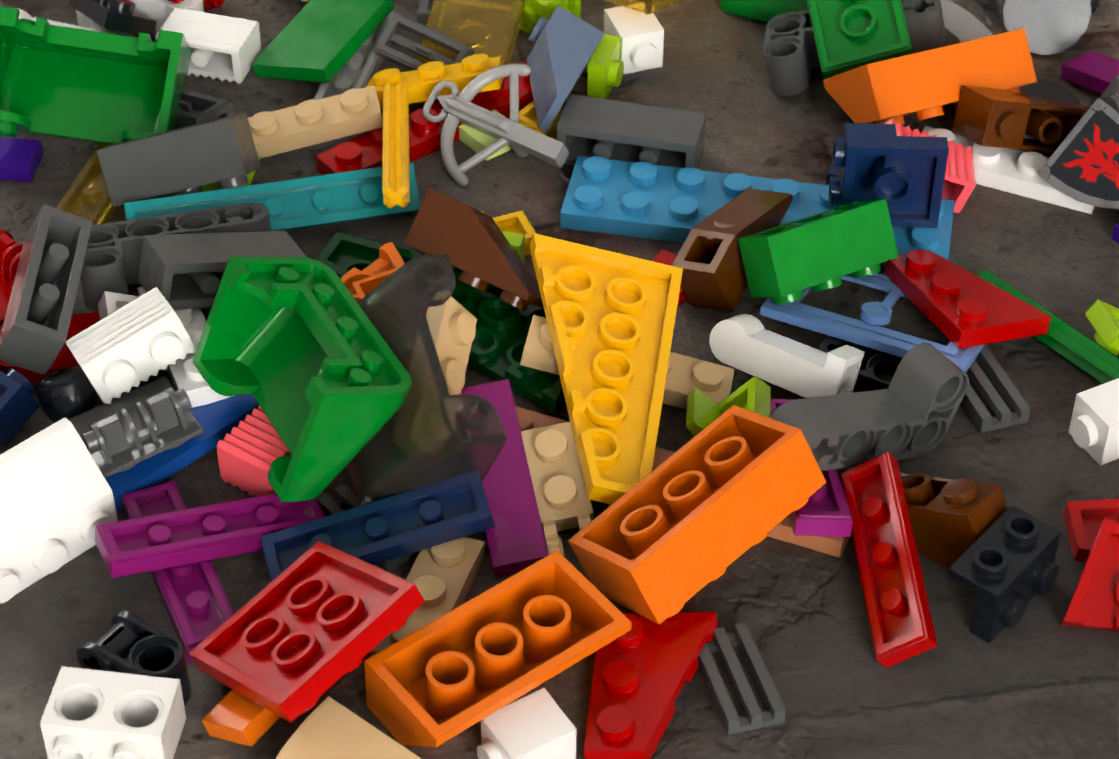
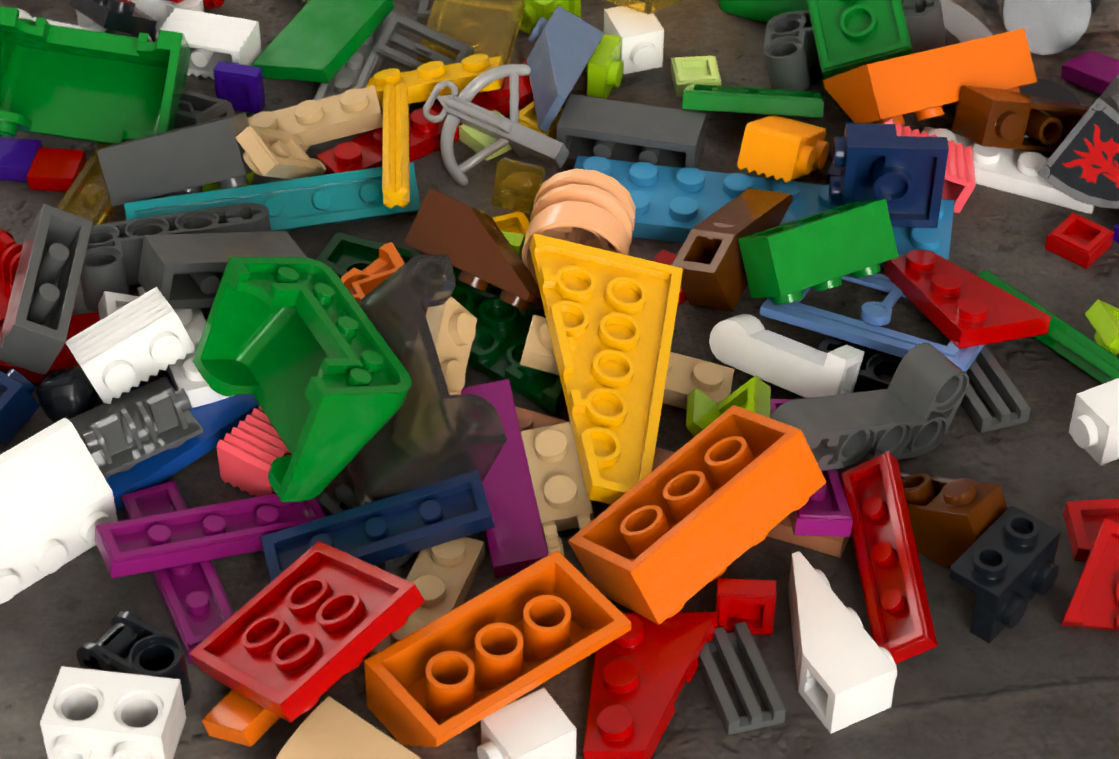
(55, 169): none -> red tile
(240, 86): none -> dark purple tile
(278, 154): none -> tan hinge
(517, 185): none -> clear yellow bracket
(584, 210): none -> light nougat wheel
(694, 71): none -> yellowish green tile
(746, 602): none -> red tile
(753, 100): none -> green tile
(782, 148): none -> light orange brick
(836, 660): none -> white slope
(1079, 240): none -> red tile

